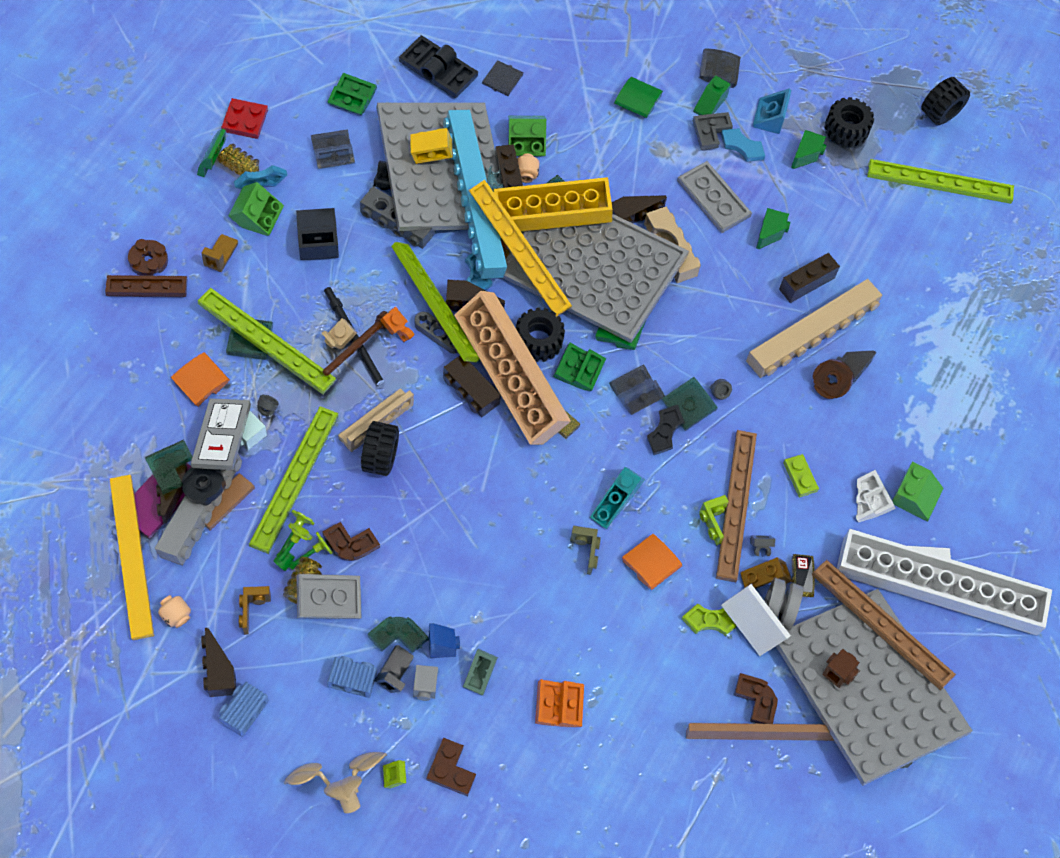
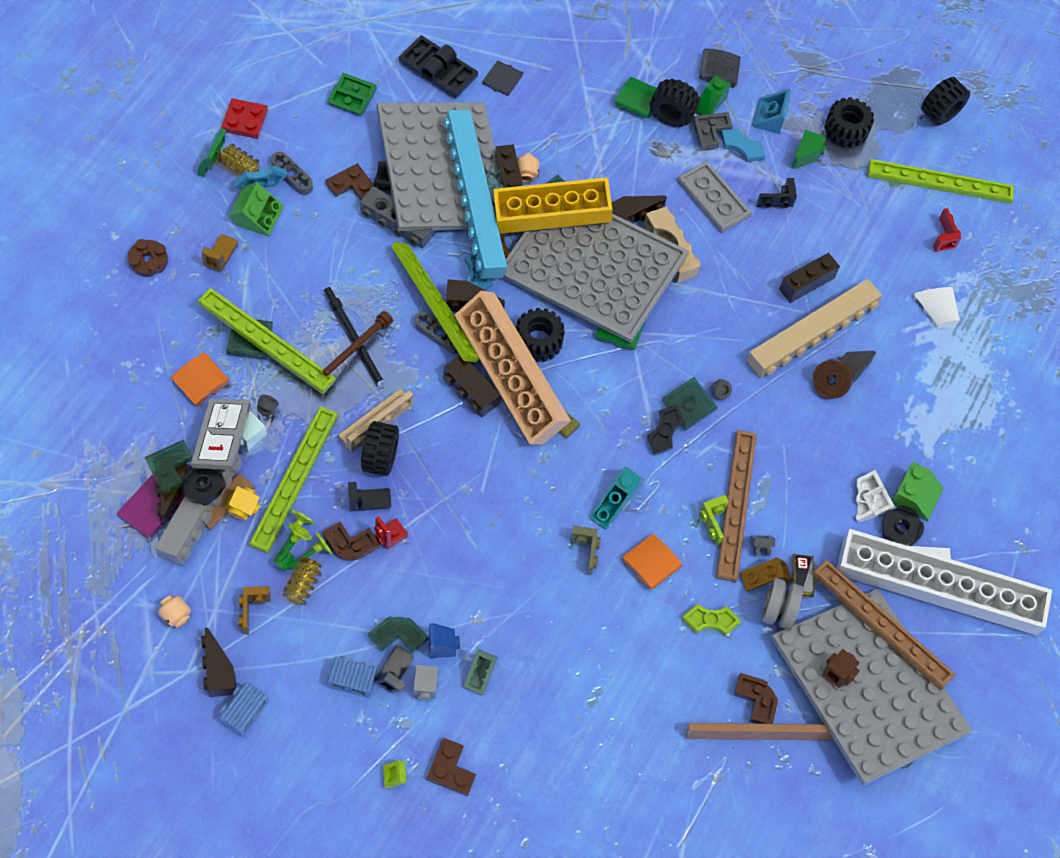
(131, 557): yellow tile -> none
(146, 286): reddish brown plate -> none
(242, 503): none -> yellow brick
(293, 180): none -> dark grey beam
(317, 234): black slope -> none
(328, 596): light grey tile -> none
(332, 149): clear smoke slope -> none
(339, 334): tan bracket -> none
(342, 790): tan plant -> none
(348, 179): none -> reddish brown plate
(368, 499): none -> black bracket
(389, 534): none -> red bracket
(395, 323): orange plate -> none
(431, 145): yellow brick -> none
(520, 248): yellow tile -> none
(527, 134): bright green slope -> none
(559, 703): orange slope -> none
(579, 367): green slope -> none
(637, 389): clear smoke slope -> none
(674, 102): none -> black tyre
(755, 620): white tile -> none
(773, 227): green slope -> none
(784, 199): none -> black bracket
(801, 475): lime plate -> none
(909, 518): none -> black plate
(939, 306): none -> white slope
(952, 235): none -> red bracket

